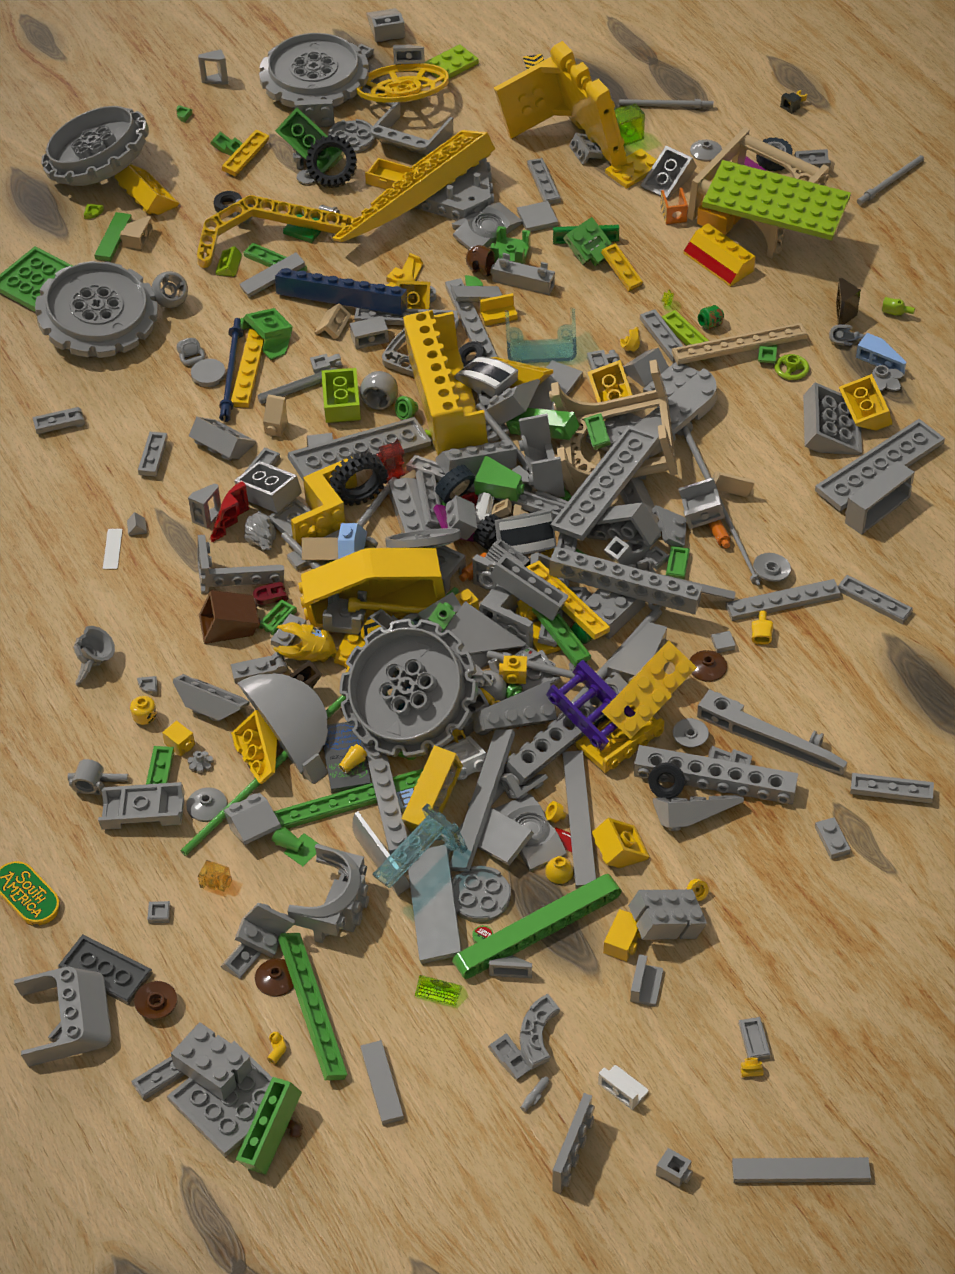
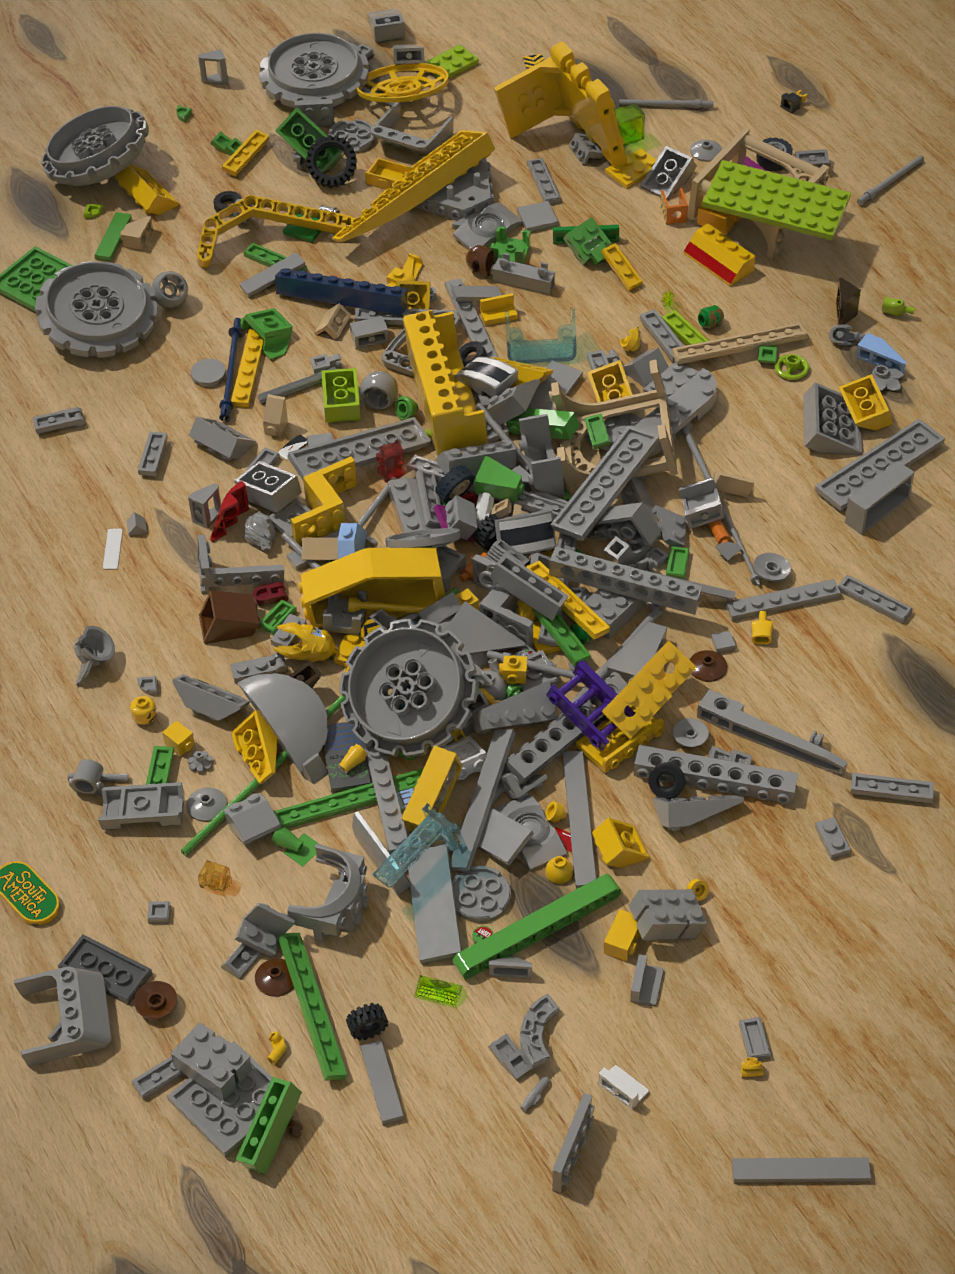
(190, 347): light grey piece -> none
(229, 262): lime slope -> none
(293, 445): none -> sticker
(304, 177): light grey piece -> none
(353, 466): black tyre -> none
(367, 1021): none -> black tyre
(445, 609): bright green brick -> none
(472, 281): bright green tile -> none
(673, 1162): light grey brick -> none
(728, 549): none -> light grey tile

